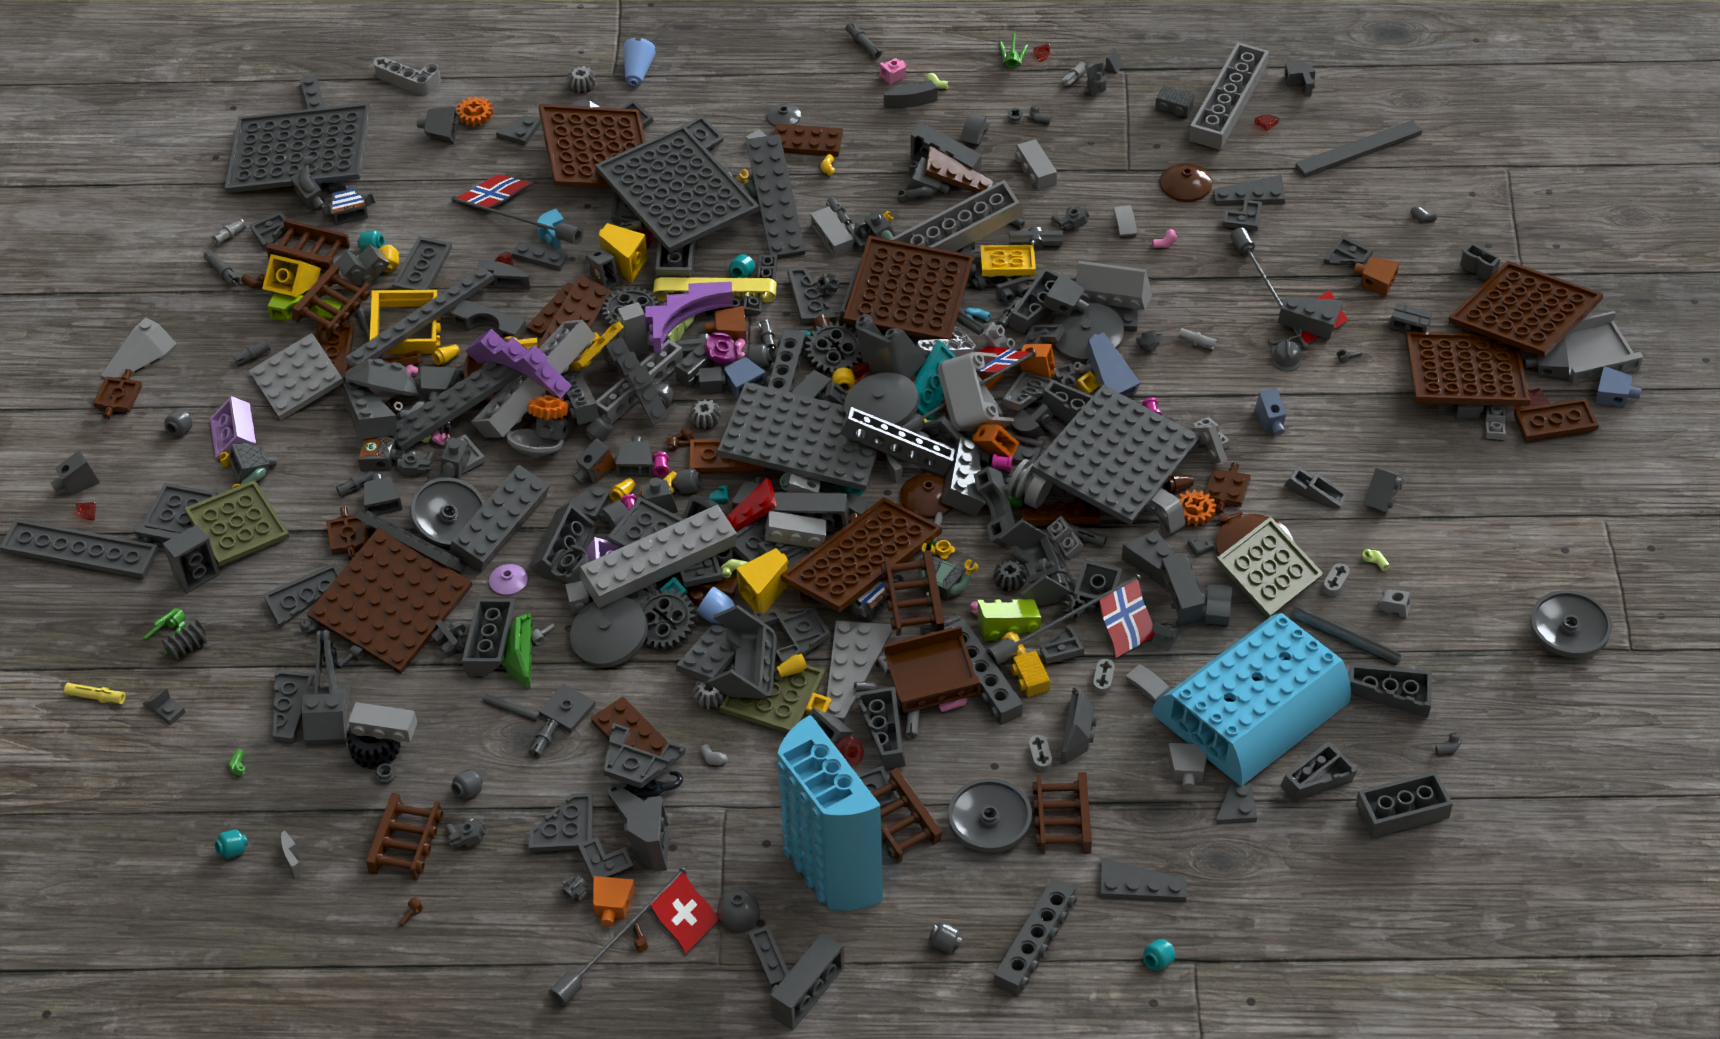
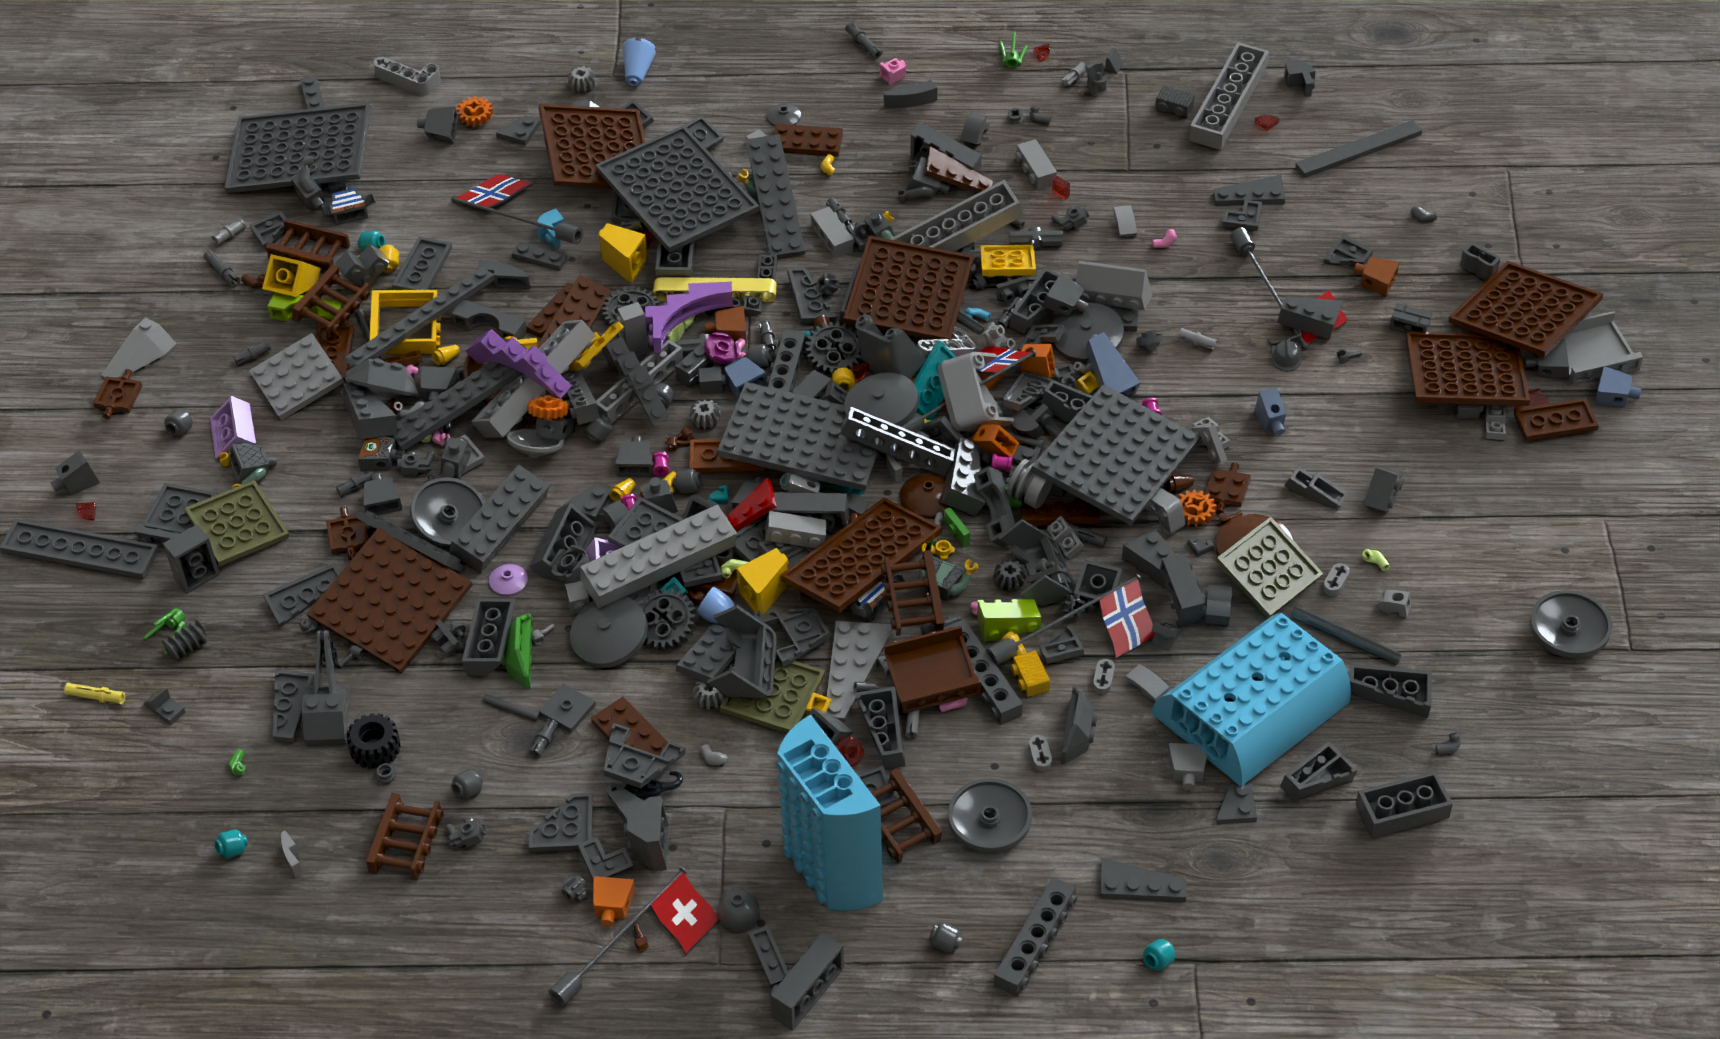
(382, 722): light grey brick -> none
(415, 907): reddish brown hand -> none
(505, 258): clear red tile -> none
(594, 463): dark grey torso -> none
(603, 263): dark grey torso -> none
(742, 266): teal head -> none
(794, 665): yellow cone -> none
(940, 84): yellowish green arm -> none
(956, 527): none -> bright green plate
(1061, 187): none -> clear red tile
(1081, 821): reddish brown fence -> none
(1186, 182): reddish brown dish -> none

